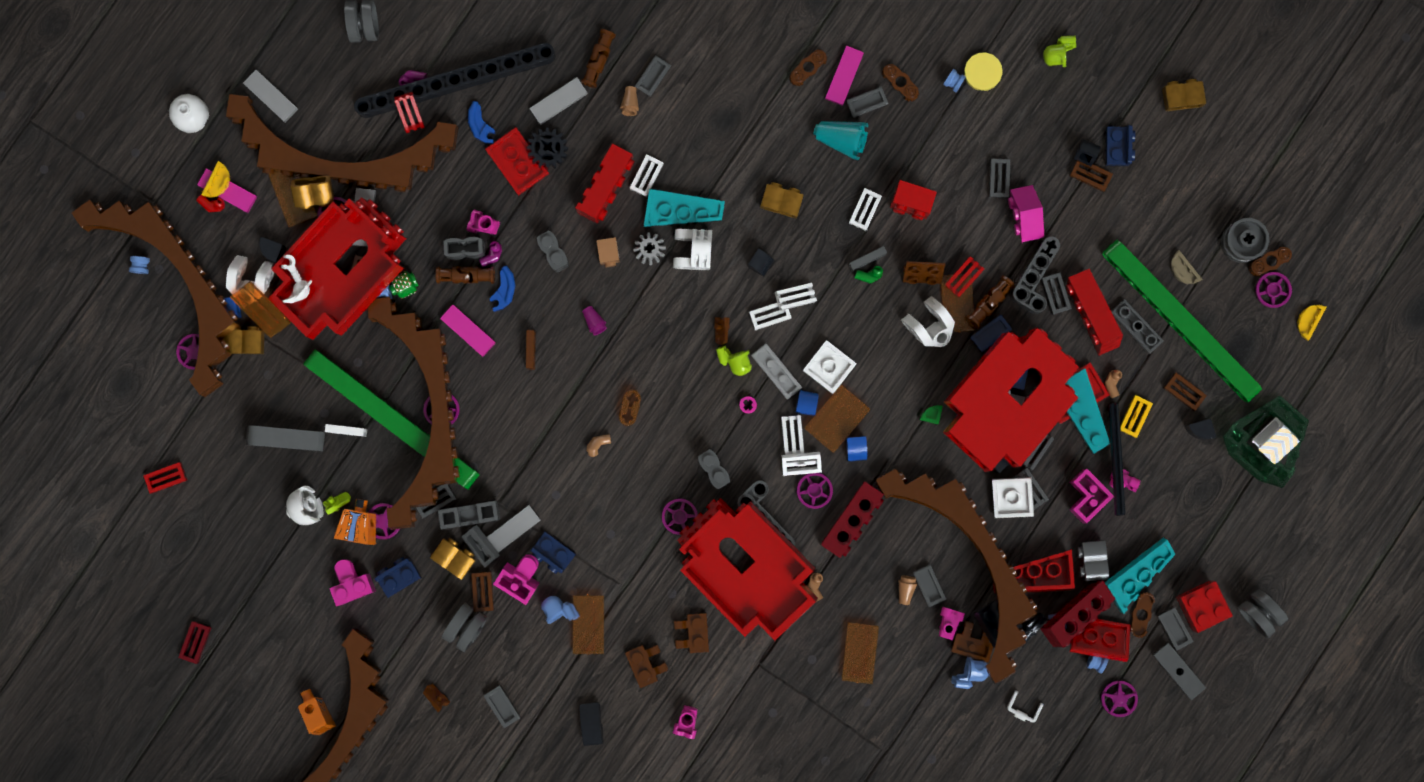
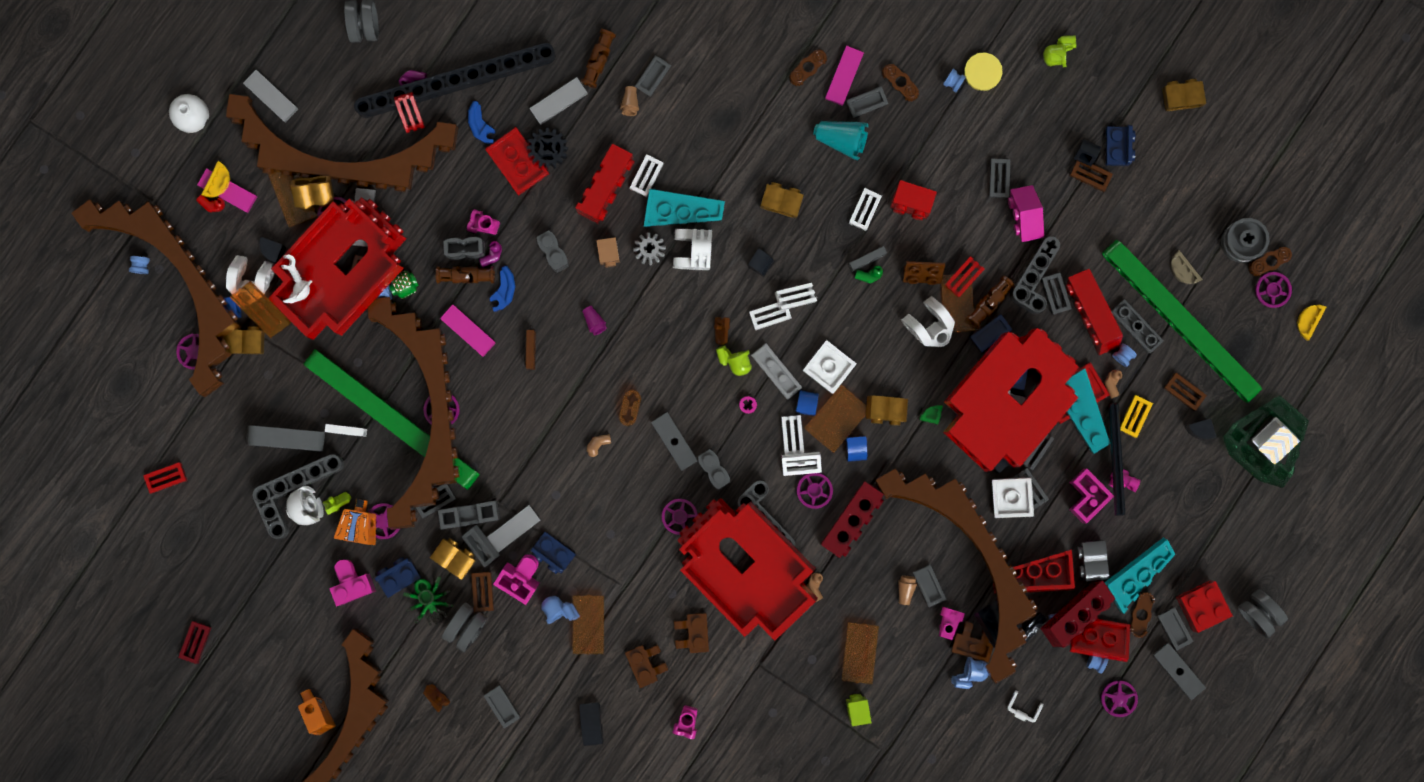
(290, 486): none -> dark grey beam
(427, 598): none -> animal
(667, 431): none -> dark grey tile
(858, 710): none -> lime brick
(886, 409): none -> pearl gold brick
(1124, 355): none -> medium blue wheel

